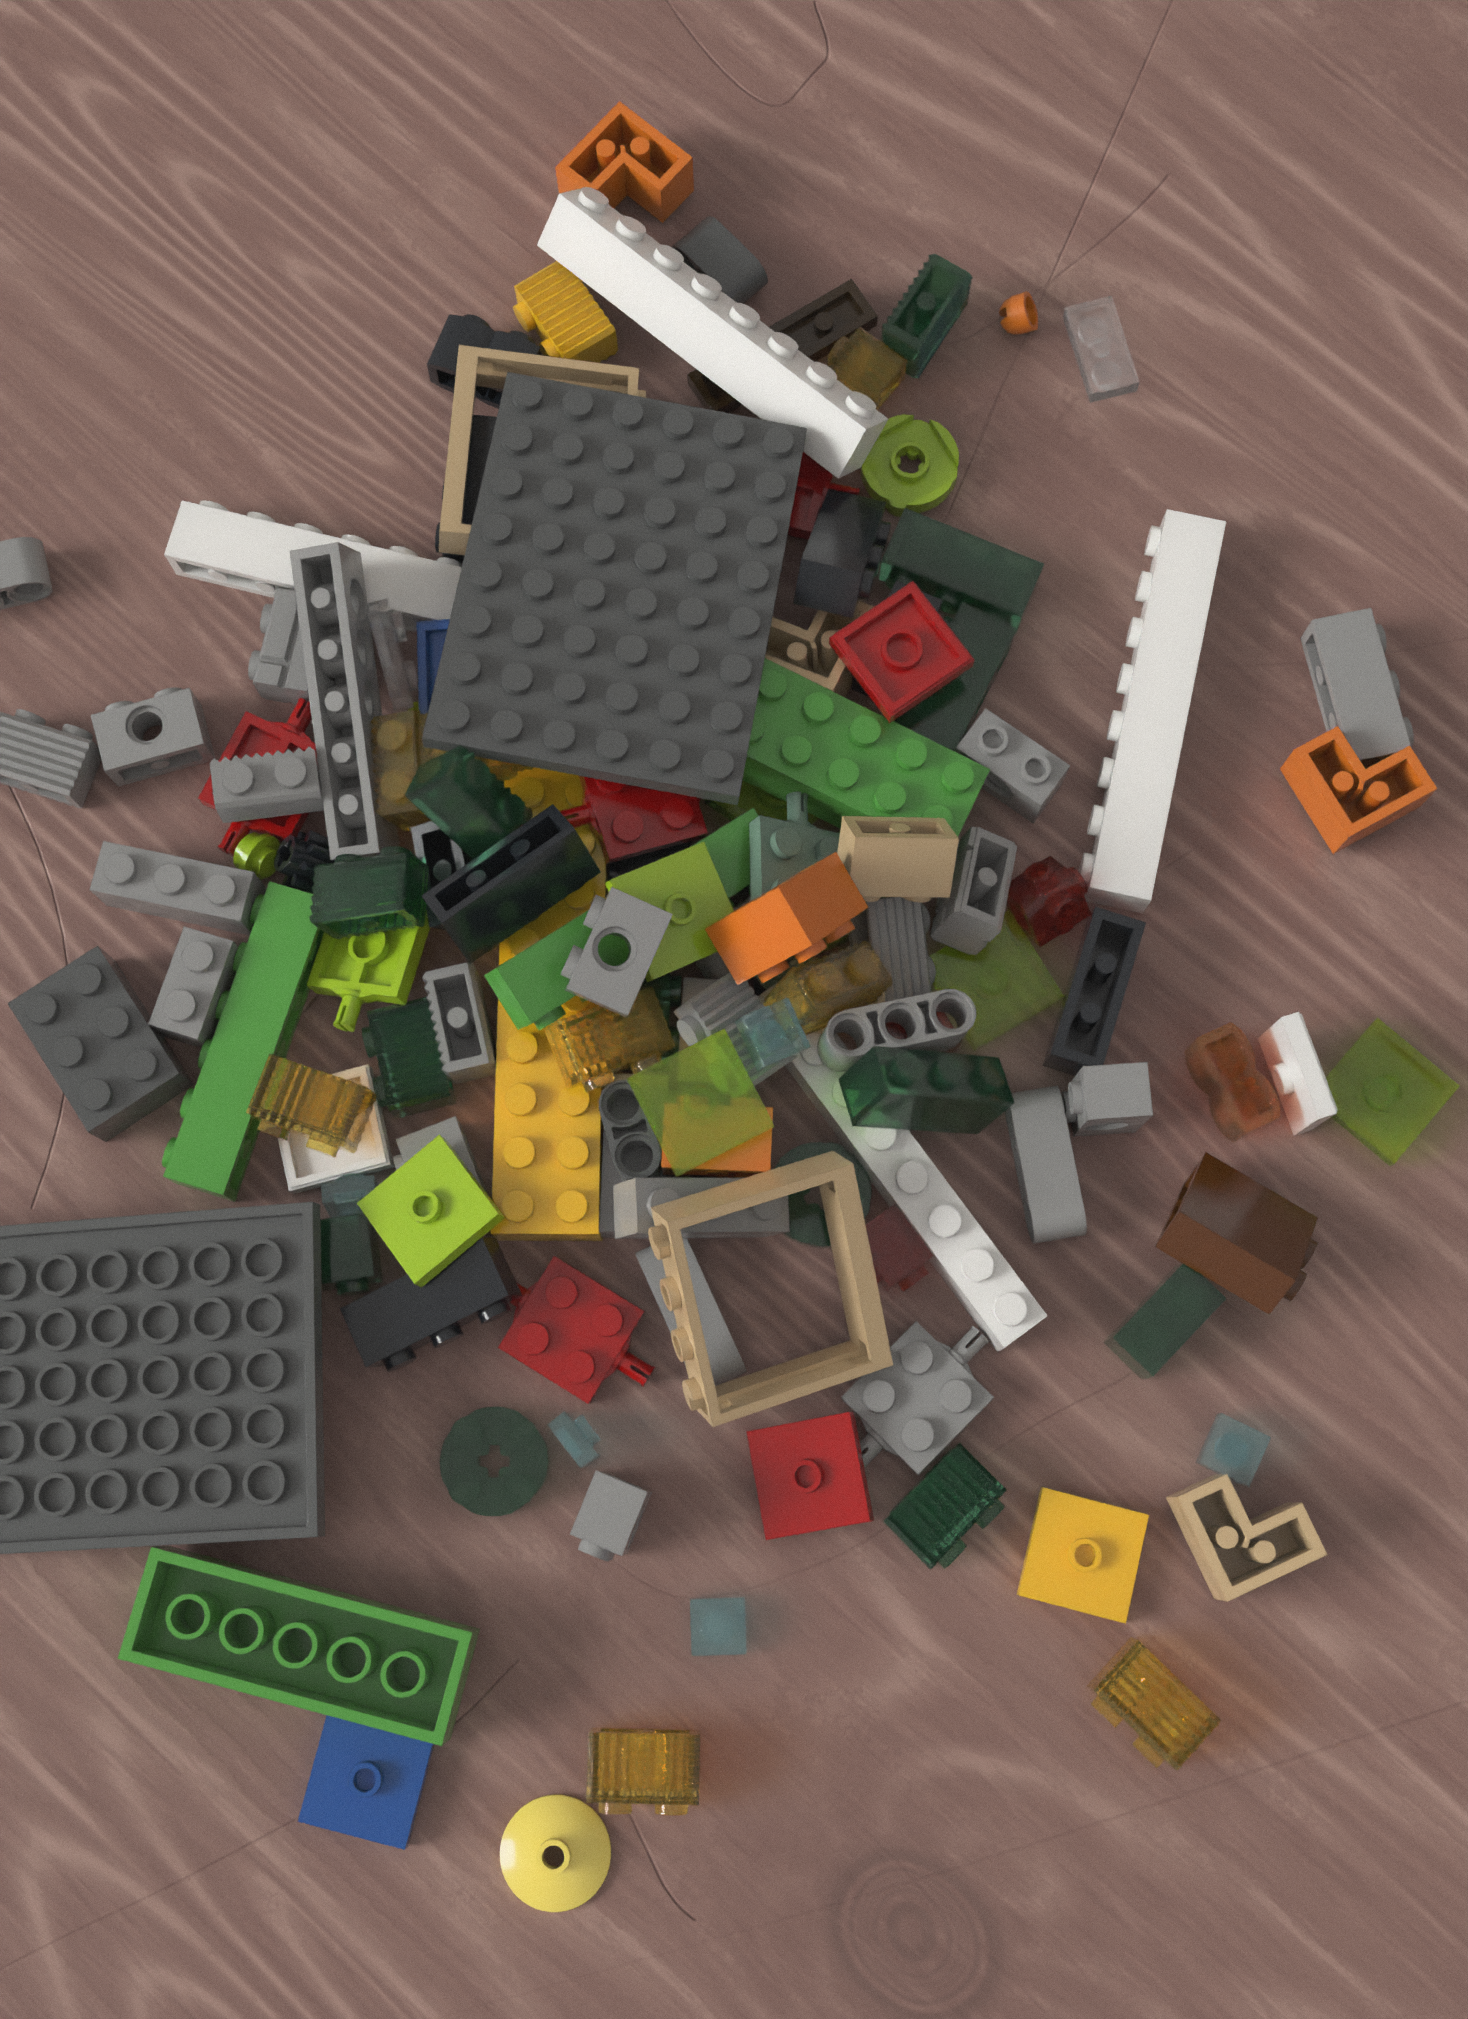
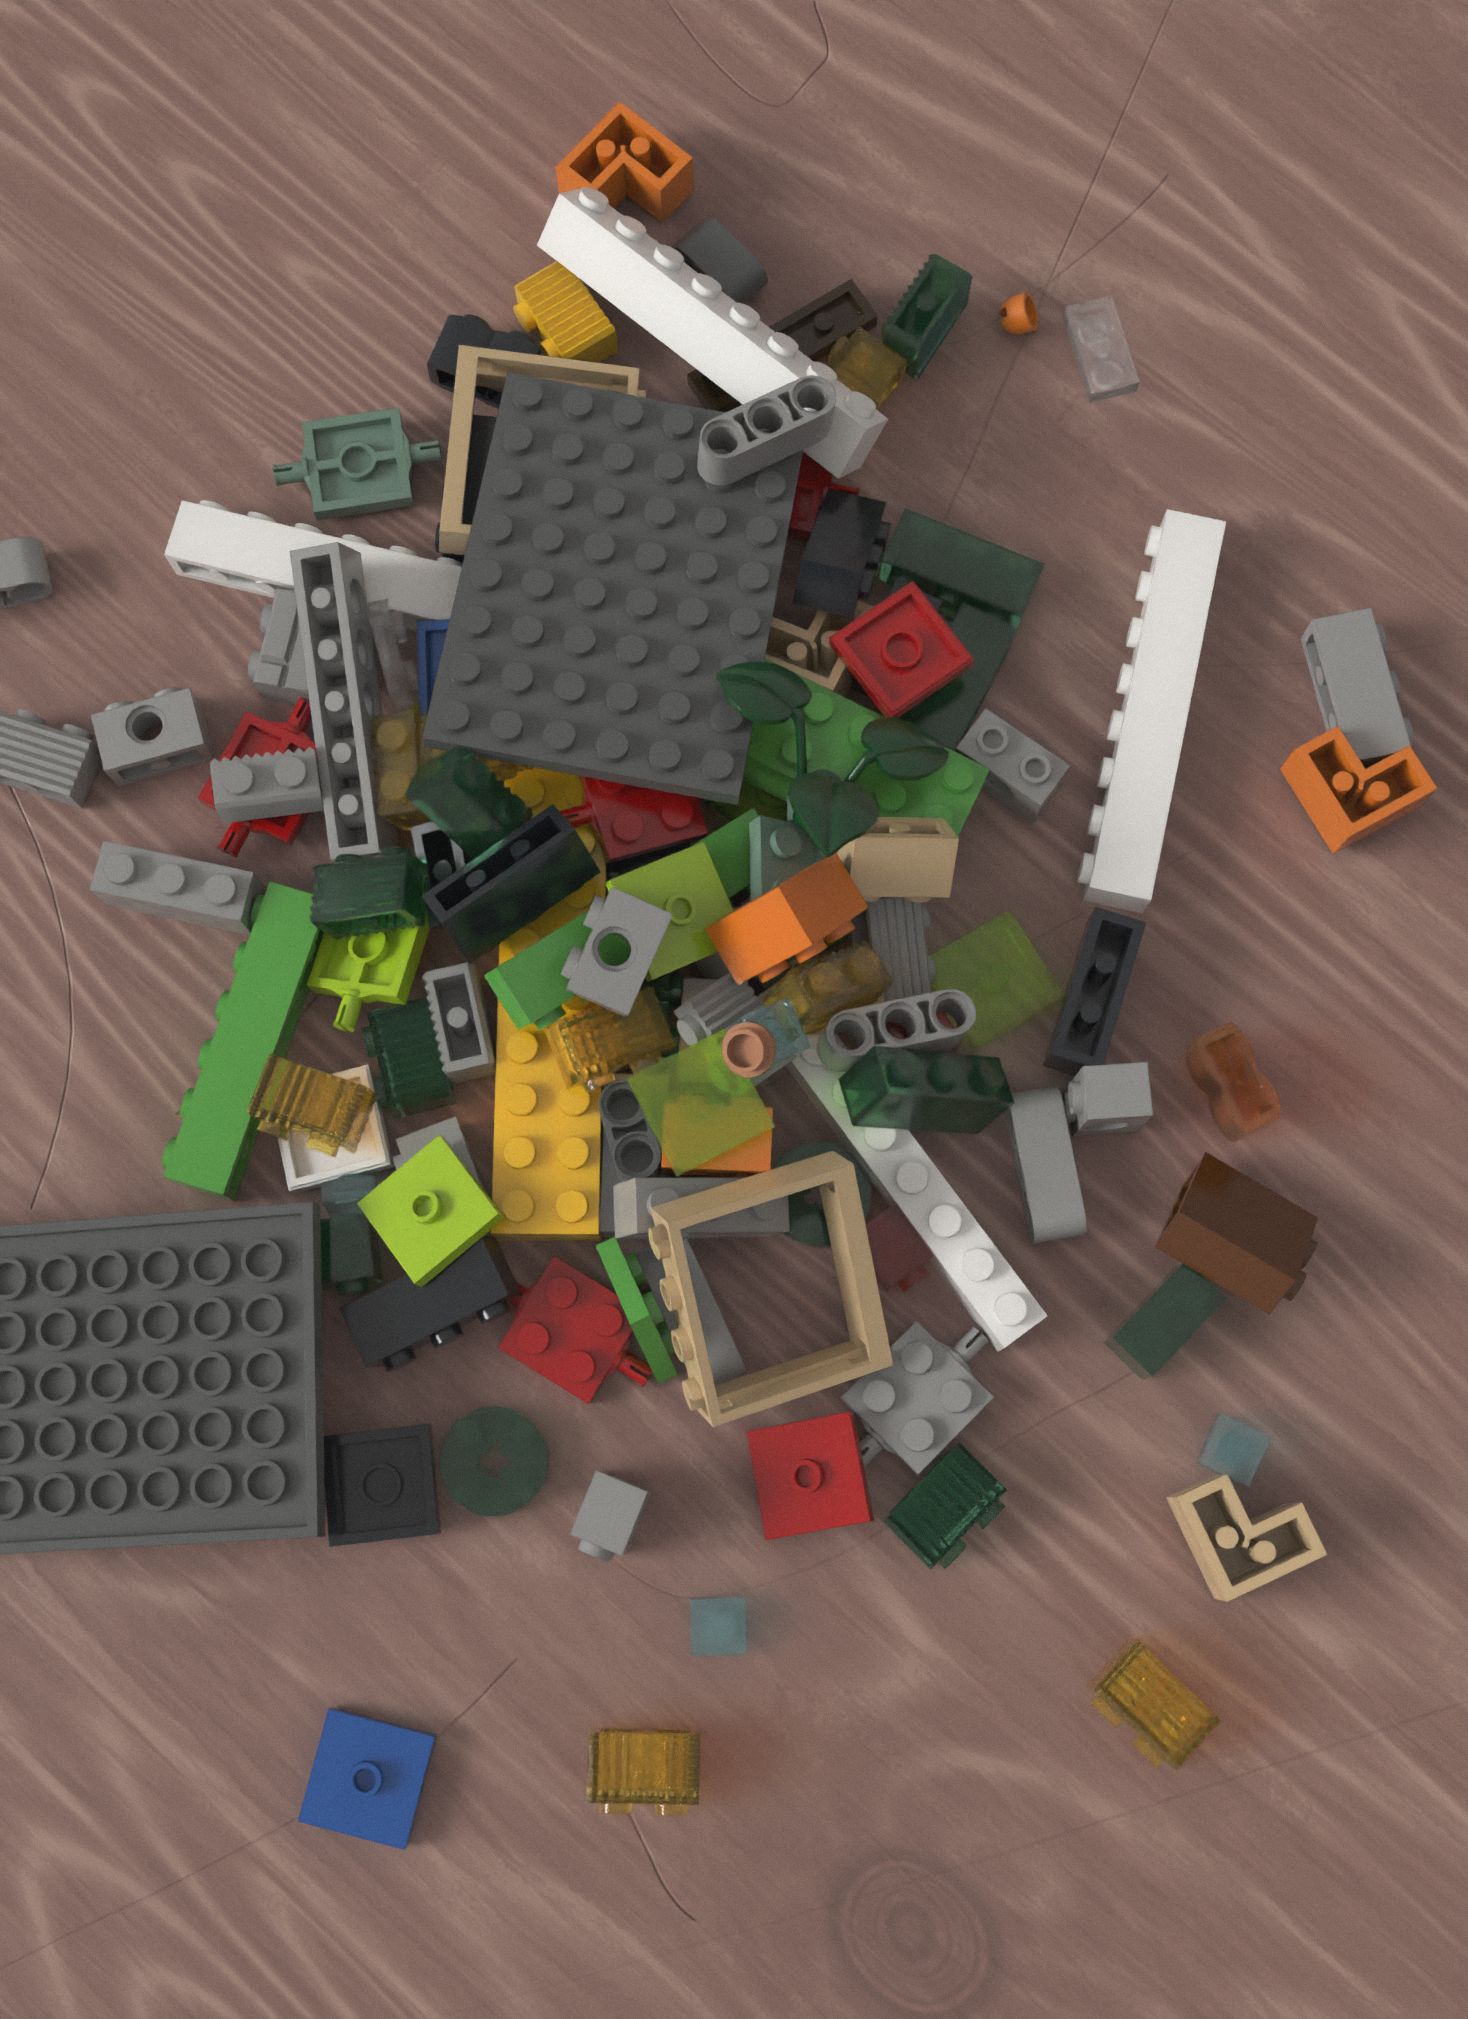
(100, 1044): dark grey brick -> none
(193, 986): light grey brick -> none
(257, 854): lime plate -> none
(299, 856): black gear -> none
(299, 1644): bright green brick -> none
(357, 463): none -> sand green plate
(380, 1485): none -> black plate
(561, 1823): light yellow dish -> none
(577, 1438): clear light blue plate -> none
(639, 1309): none -> bright green plate
(749, 1049): none -> nougat plate
(778, 411): none -> light grey beam
(822, 804): none -> dark green plant
(916, 490): lime plate -> none
(977, 892): light grey brick -> none
(1048, 900): clear red brick -> none
(1083, 1555): yellow plate -> none
(1297, 1073): white plate -> none
(1387, 1091): clear neon green plate -> none

